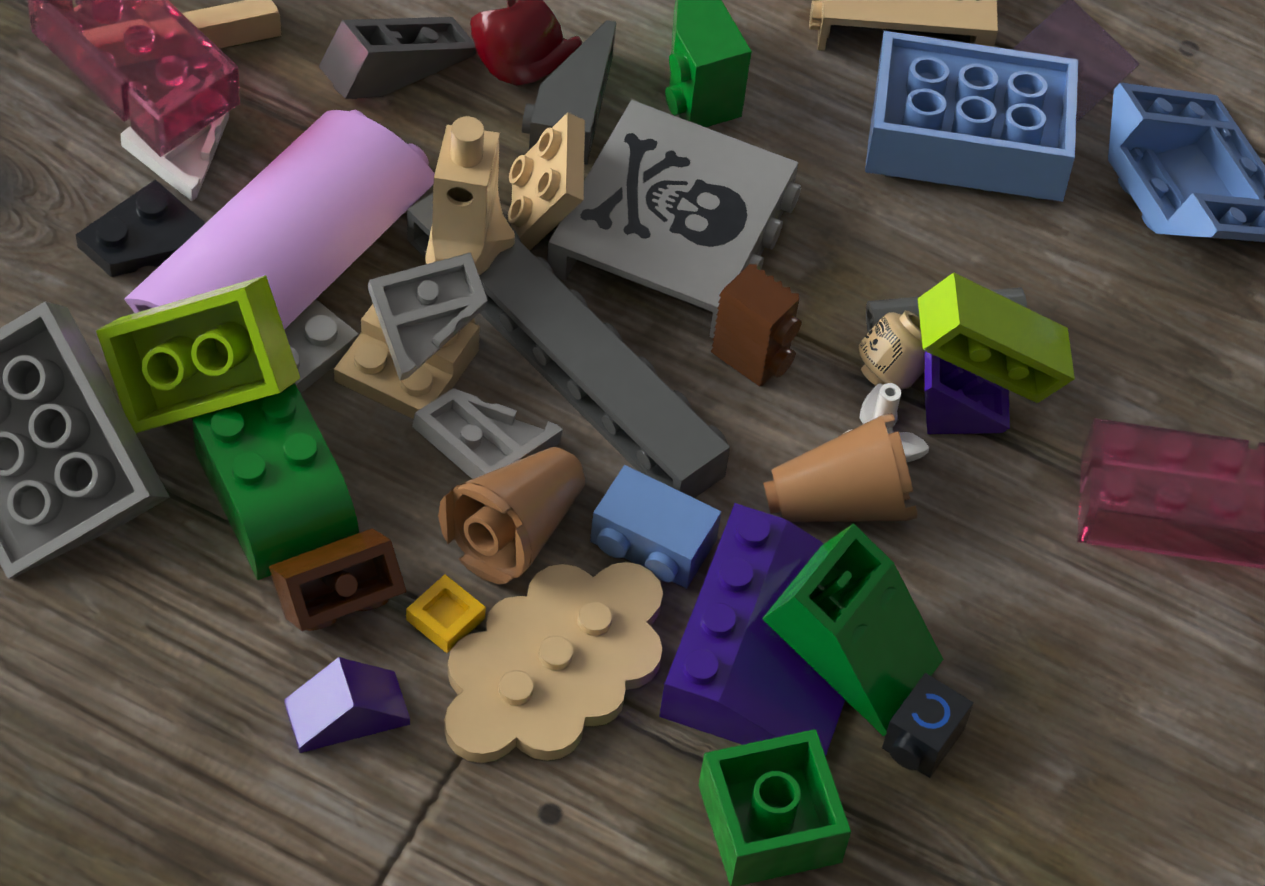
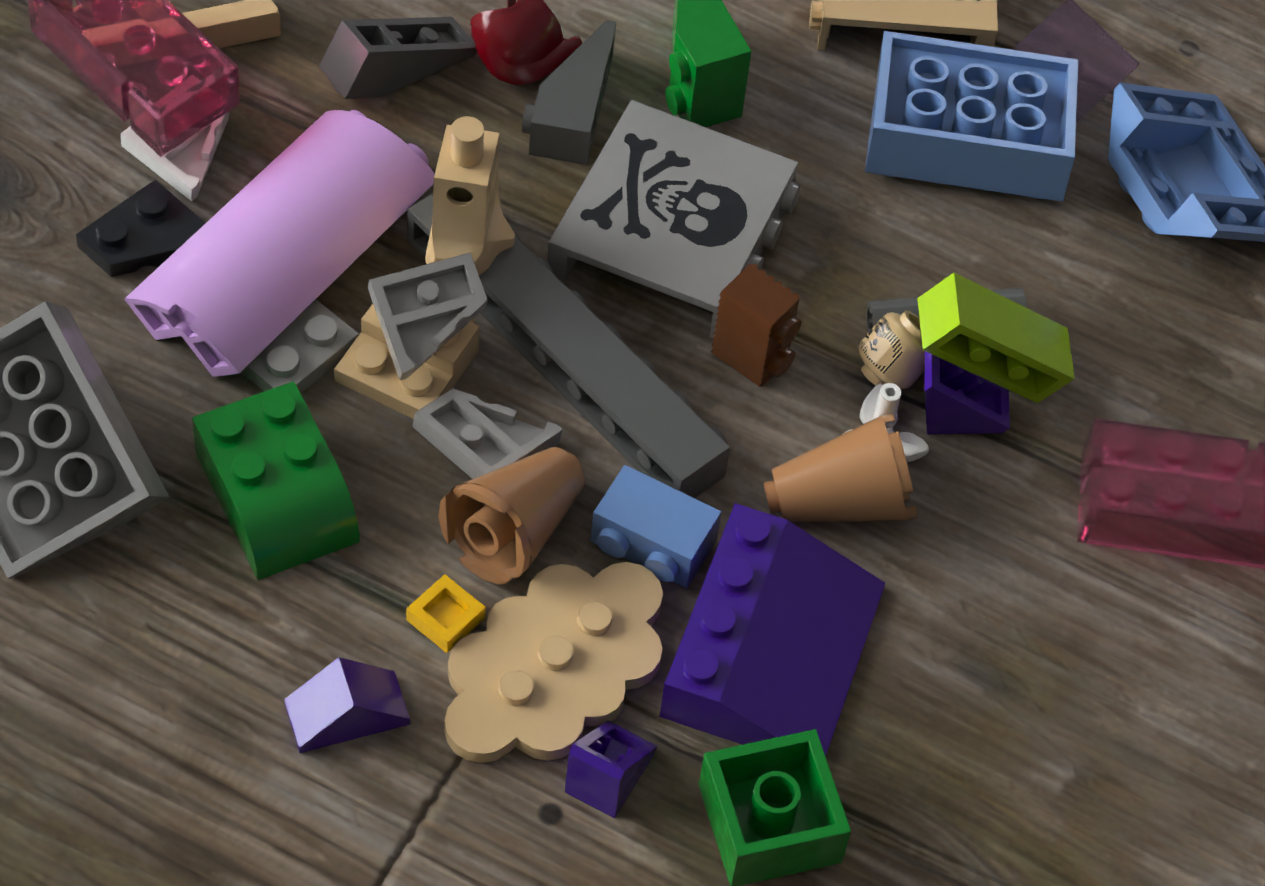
(199, 354): lime brick -> none
(338, 580): reddish brown brick -> none
(548, 180): tan plate -> none
(607, 767): none -> dark purple slope
(857, 626): green slope -> none
(927, 725): black brick -> none

